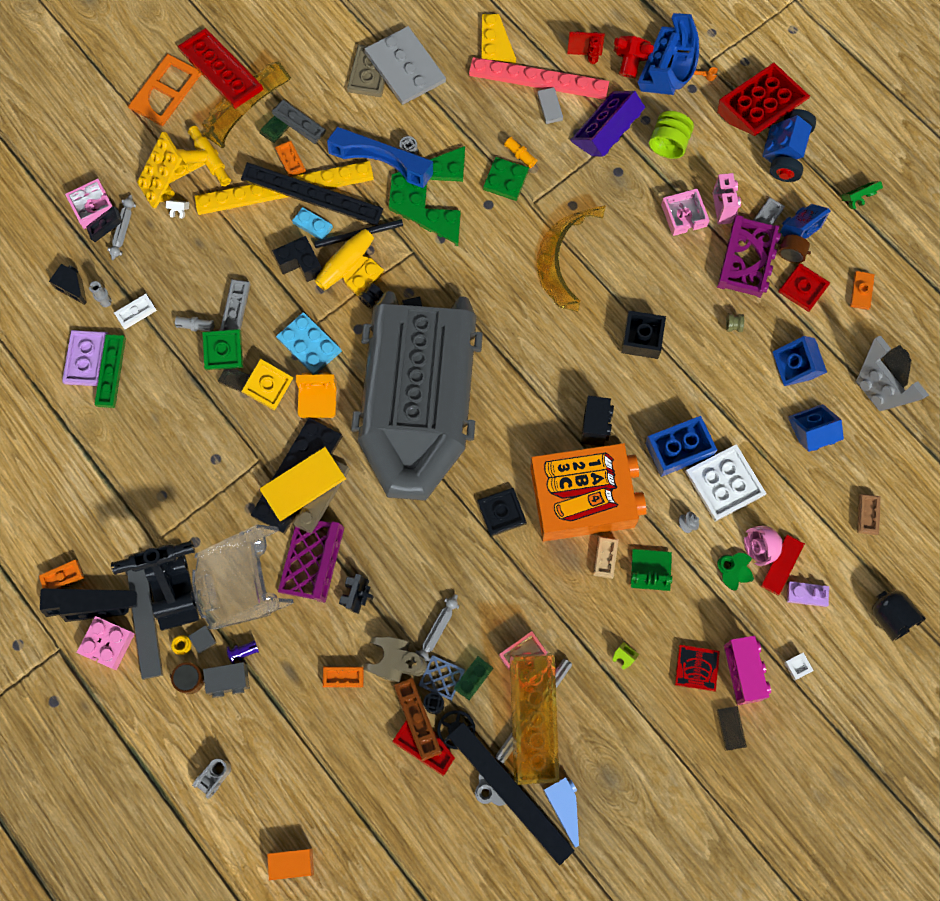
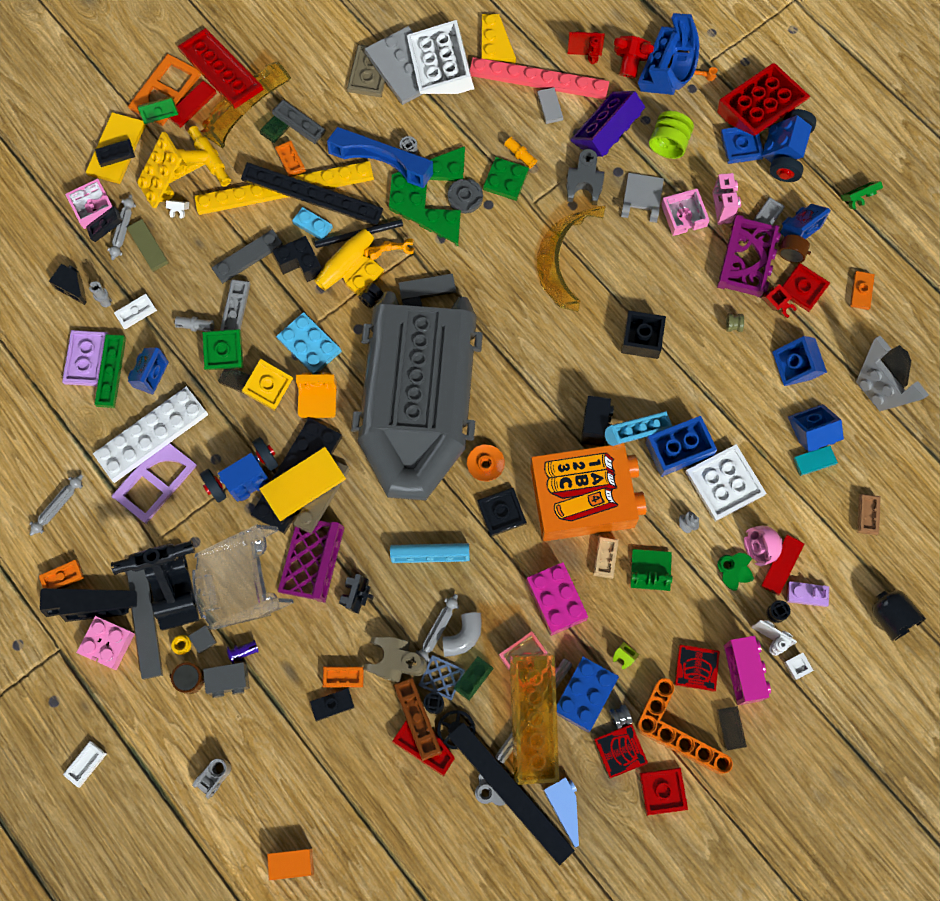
(56, 504): none -> light grey wheel
(84, 764): none -> white tile
(115, 153): none -> black plate
(117, 130): none -> yellow tile
(147, 245): none -> olive tile
(148, 370): none -> blue slope
(150, 434): none -> white plate
(158, 110): none -> green plate
(167, 453): none -> lavender window
(193, 103): none -> red tile
(242, 476): none -> blue brick
(247, 256): none -> dark grey plate
(332, 704): none -> black plate
(374, 252): none -> light orange piece
(427, 287): none -> dark grey tile
(429, 553): none -> medium azure brick
(440, 60): none -> white slope
(465, 195): none -> dark grey tile
(466, 638): none -> light grey cylinder
(487, 454): none -> orange dish
(557, 599): none -> dark pink brick
(585, 177): none -> dark grey piece
(586, 694): none -> blue brick
(620, 716): none -> dark grey wheel
(620, 751): none -> tile
(637, 428): none -> medium azure brick
(643, 193): none -> light grey flag
(663, 791): none -> red tile
(675, 734): none -> orange beam
(741, 146): none -> blue plate
(776, 615): none -> black wheel
(777, 299): none -> red brick
(781, 640): none -> white hinge
(815, 460): none -> teal tile

